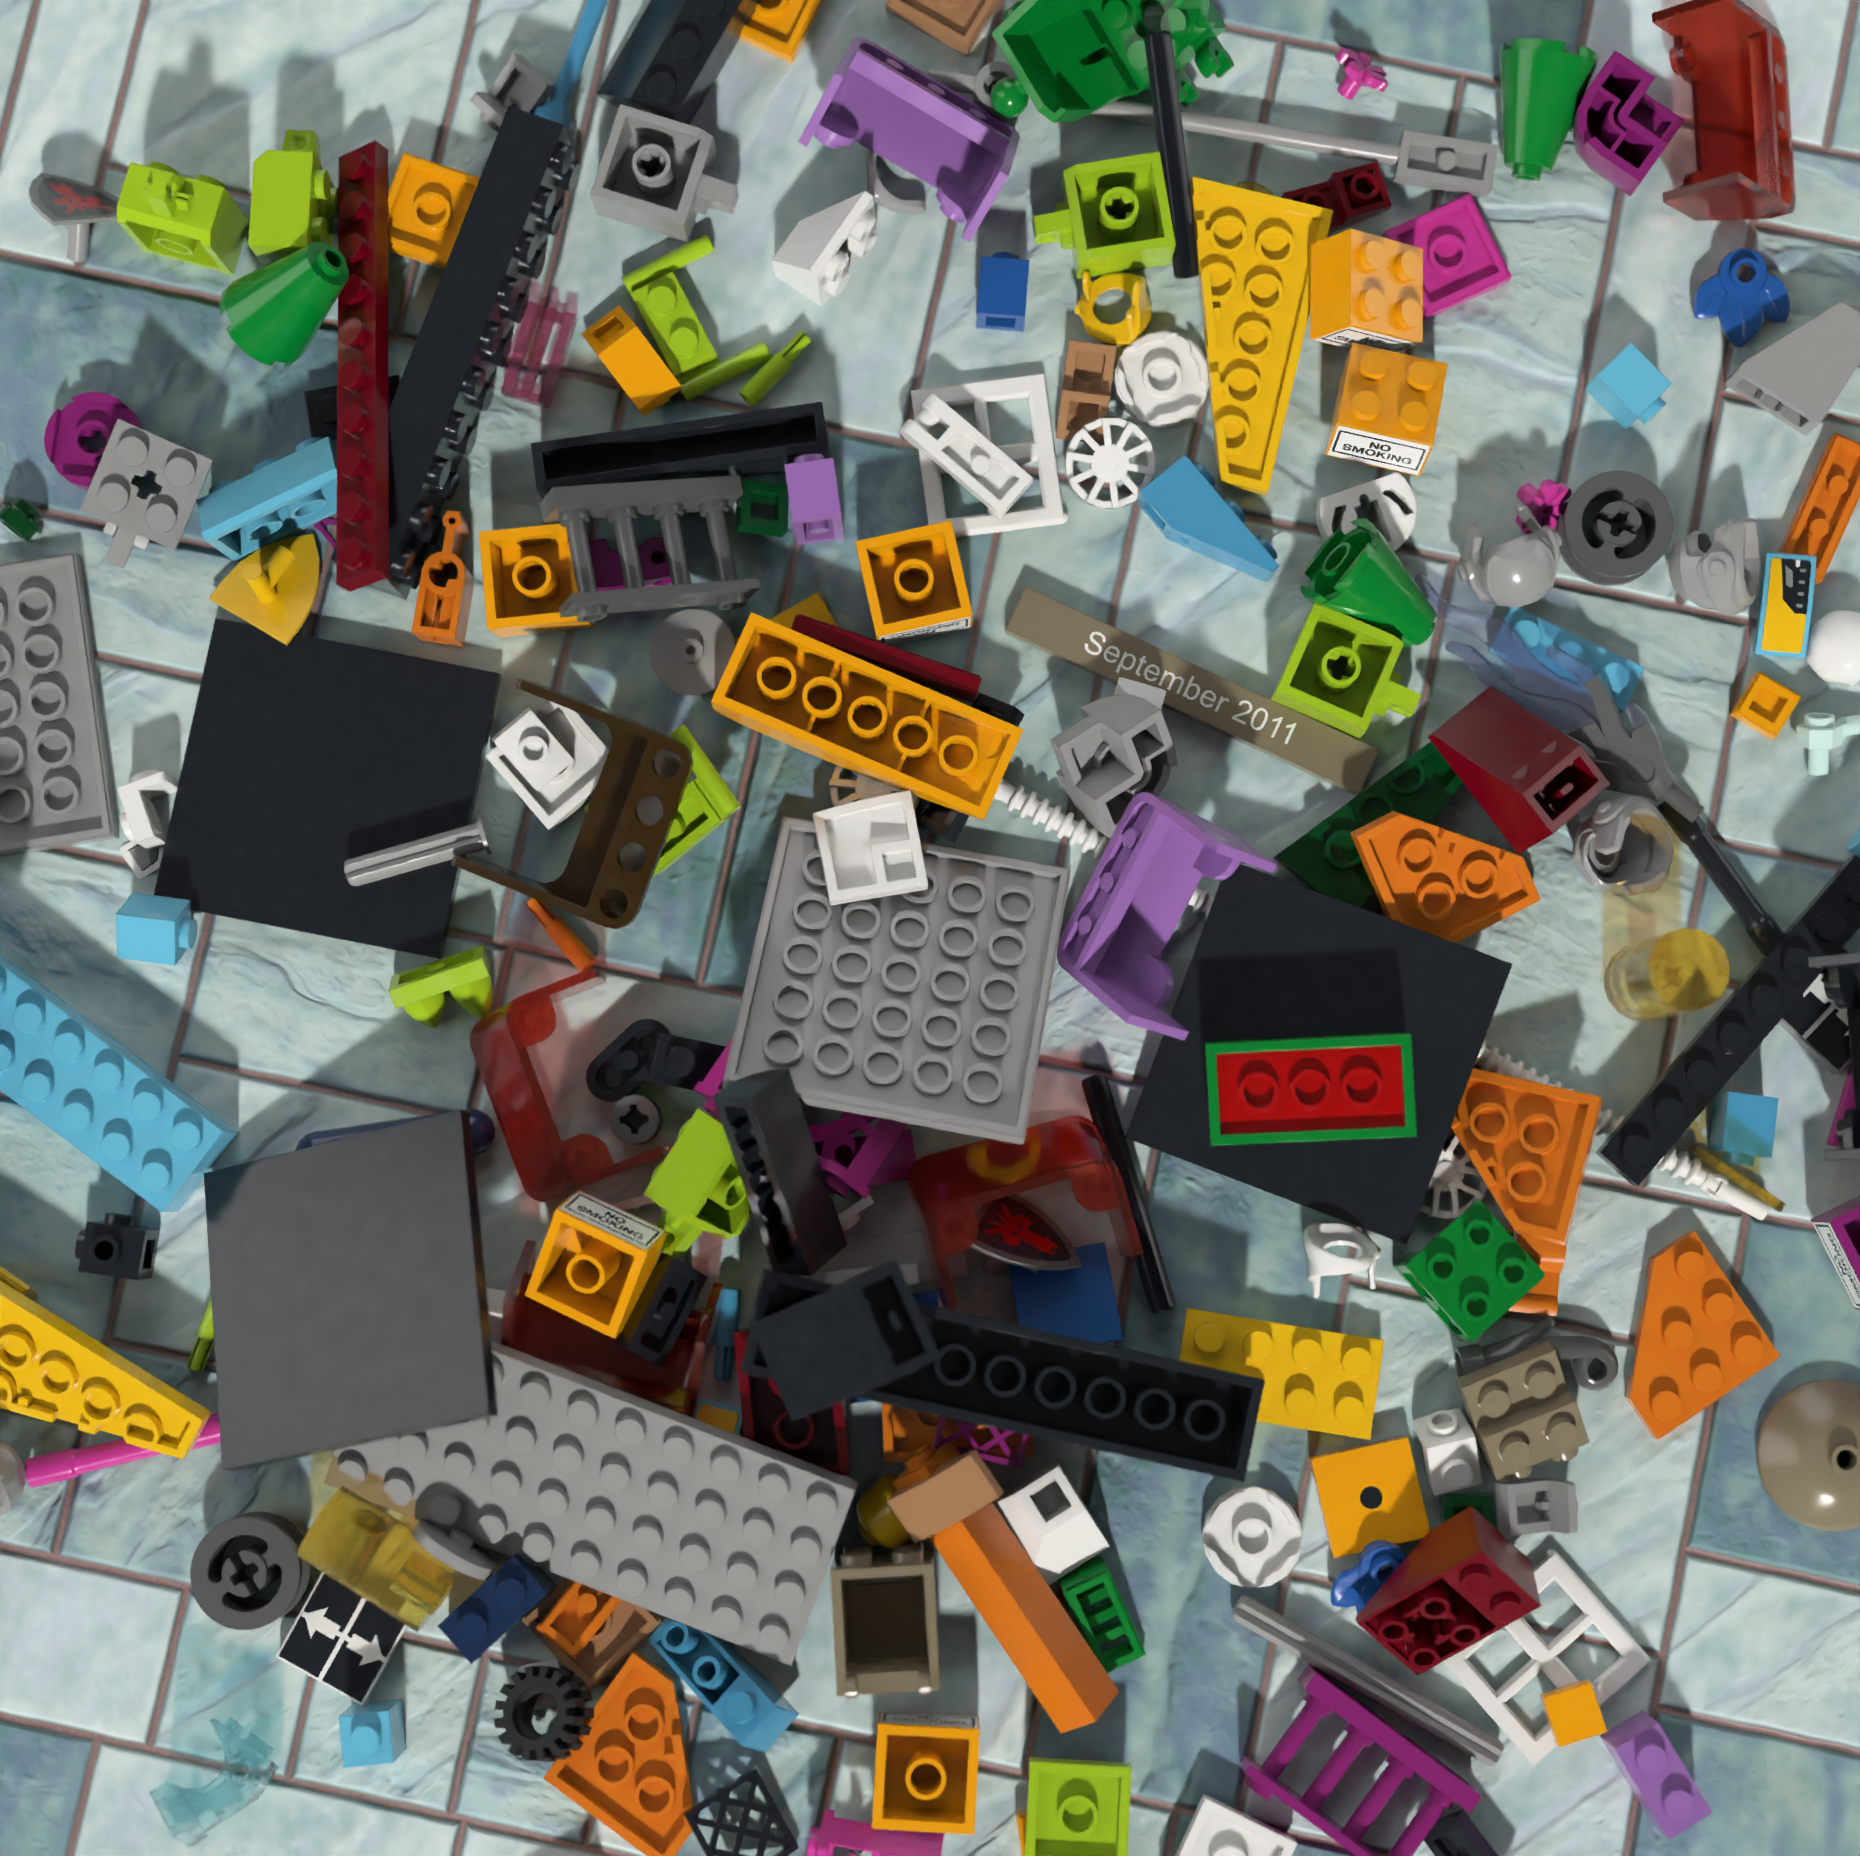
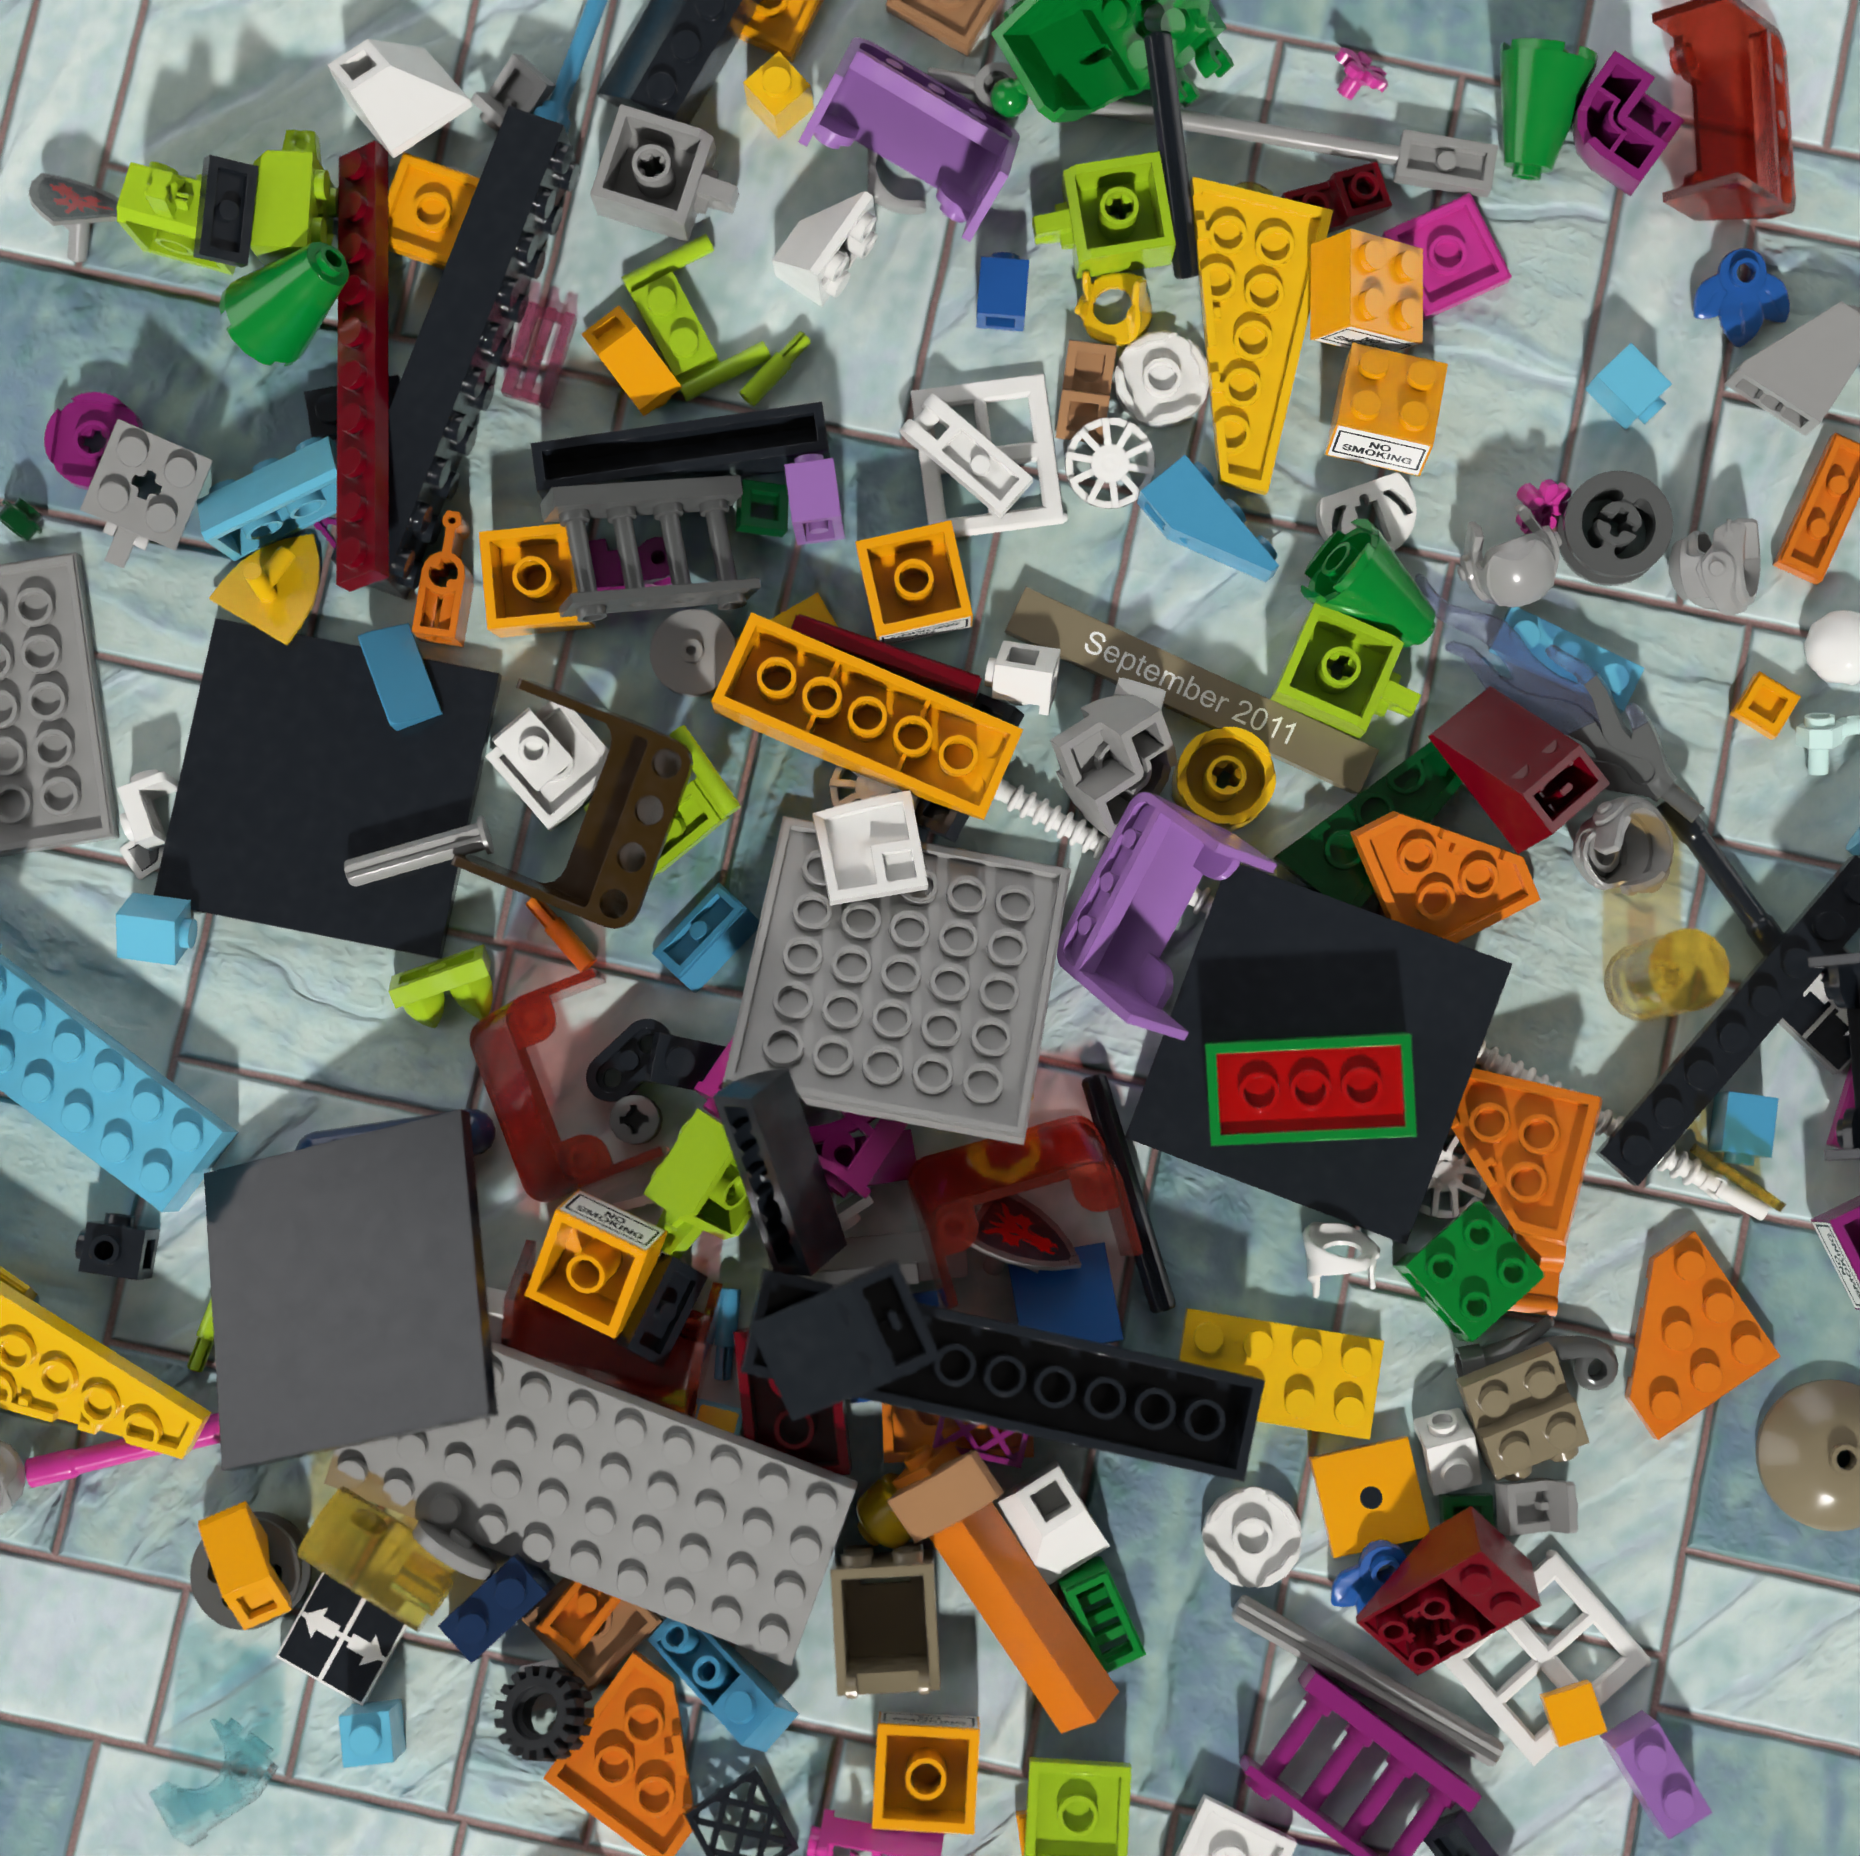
(225, 211): none -> black plate
(242, 1565): none -> light orange slope
(398, 92): none -> white slope
(400, 675): none -> dark azure slope
(707, 938): none -> dark azure slope
(778, 95): none -> yellow brick
(1024, 675): none -> white brick
(1238, 754): none -> yellow brick
(1785, 604): slope -> none

